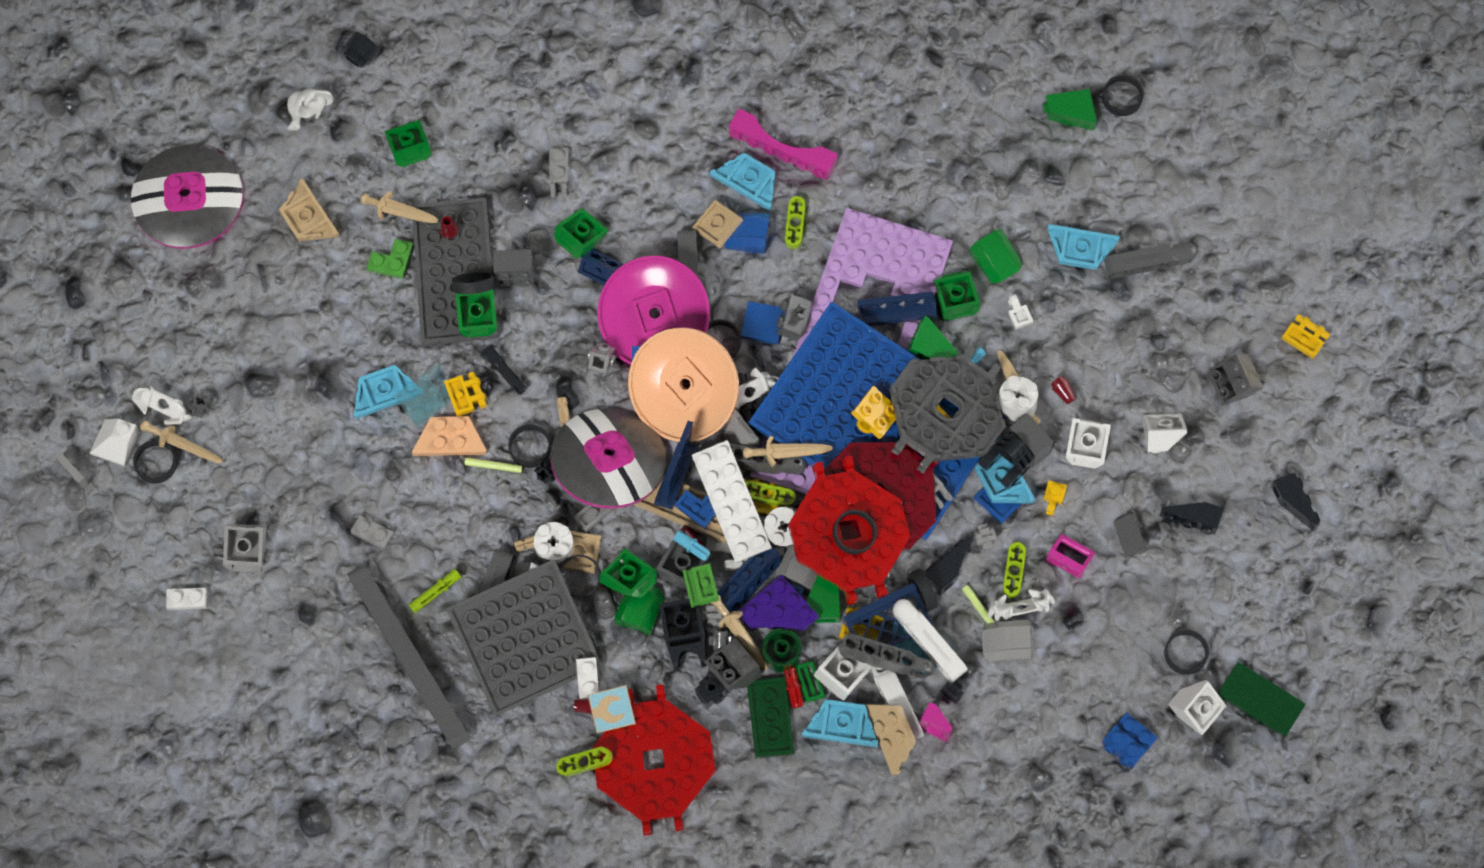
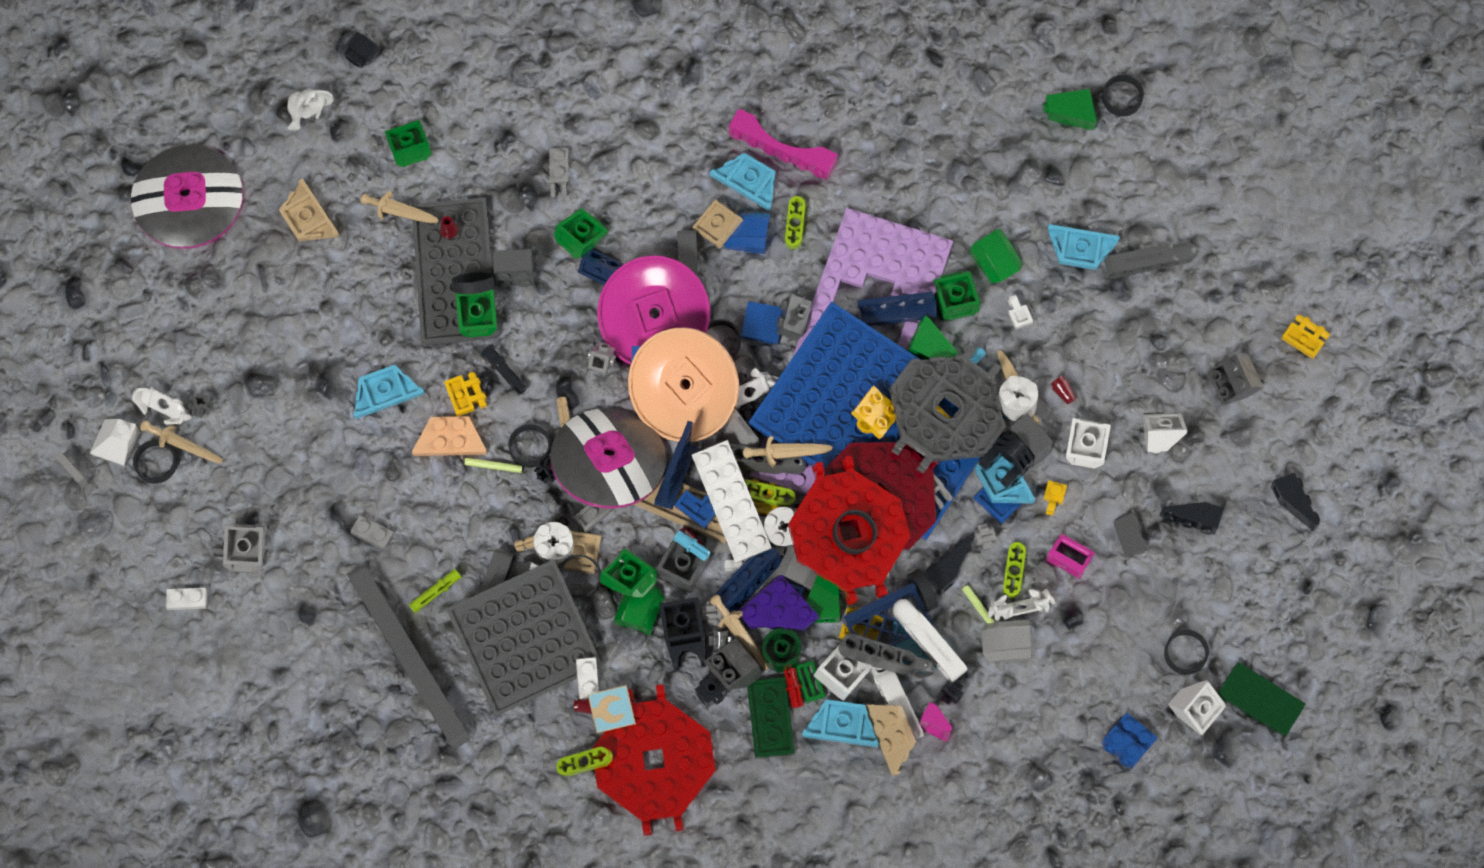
(393, 264): bright green plate -> none
(420, 400): clear light blue plate -> none
(701, 585): bright green plate -> none

